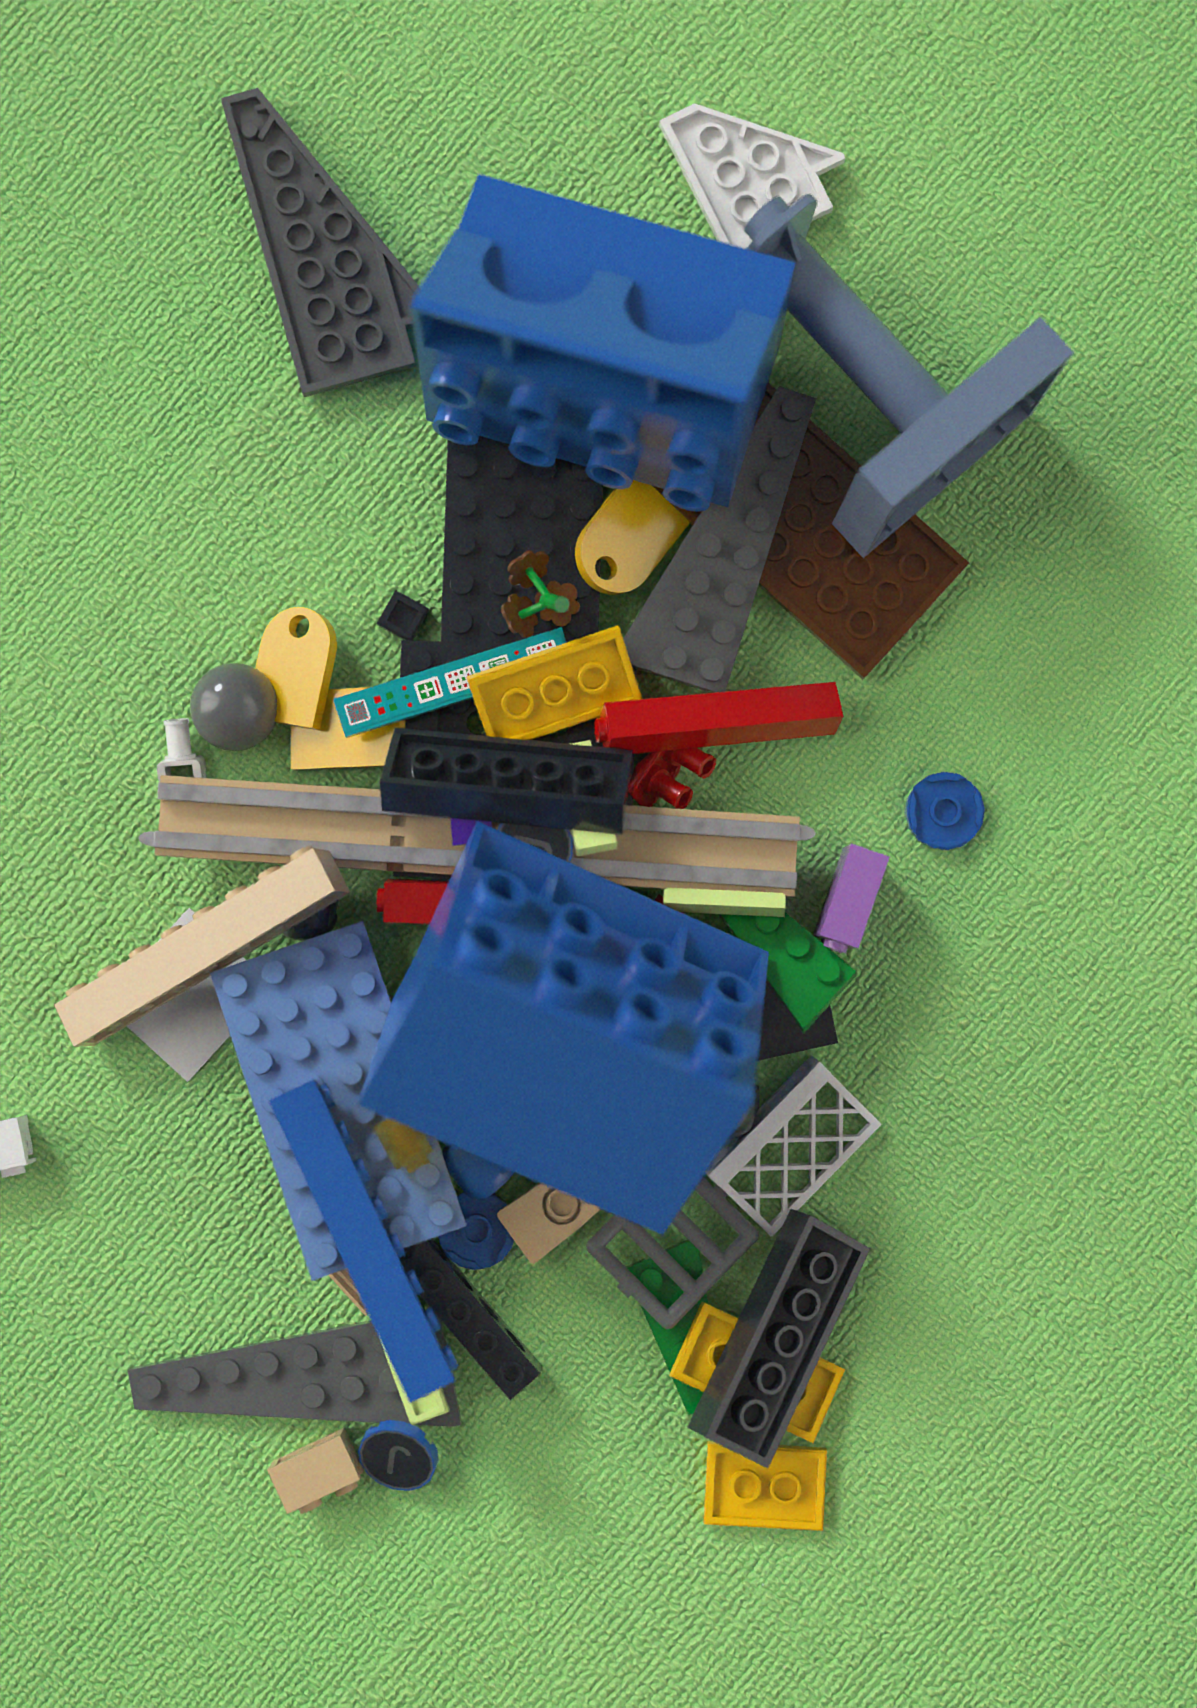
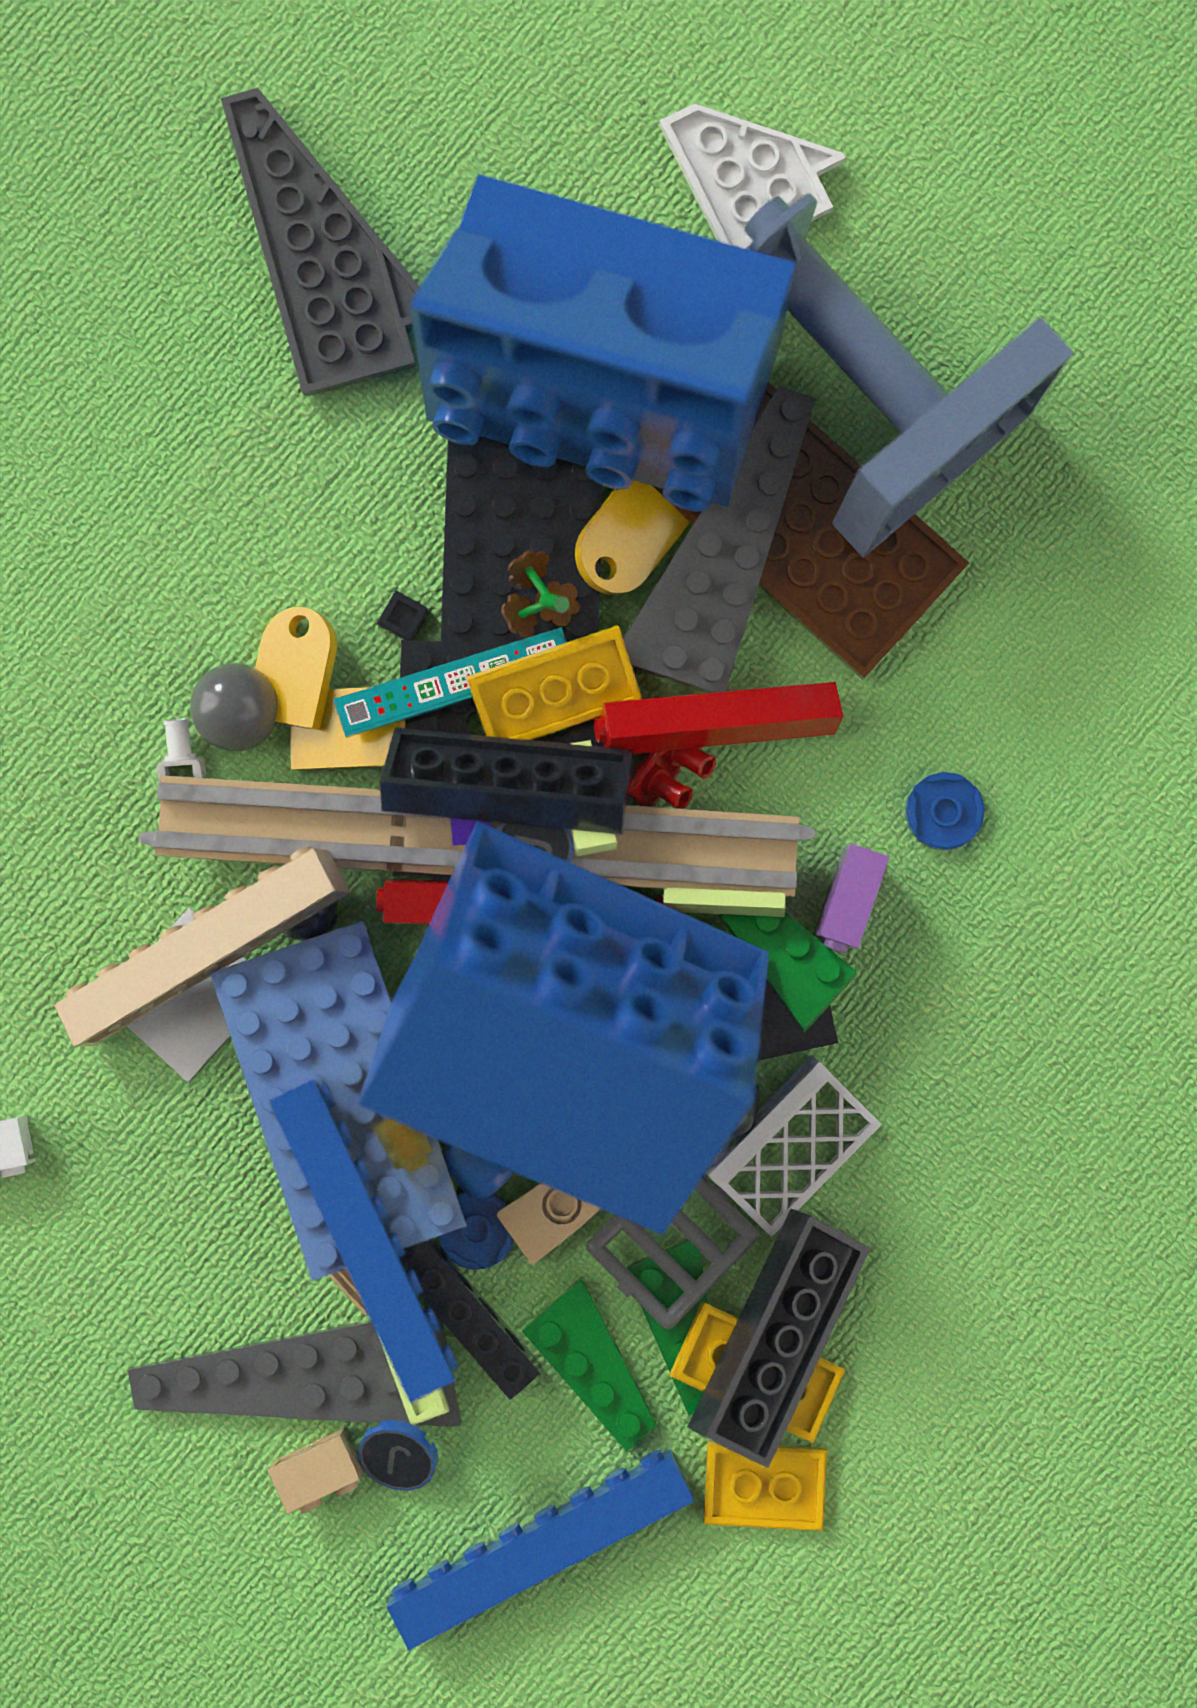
(539, 1549): none -> blue brick
(585, 1355): none -> green wing

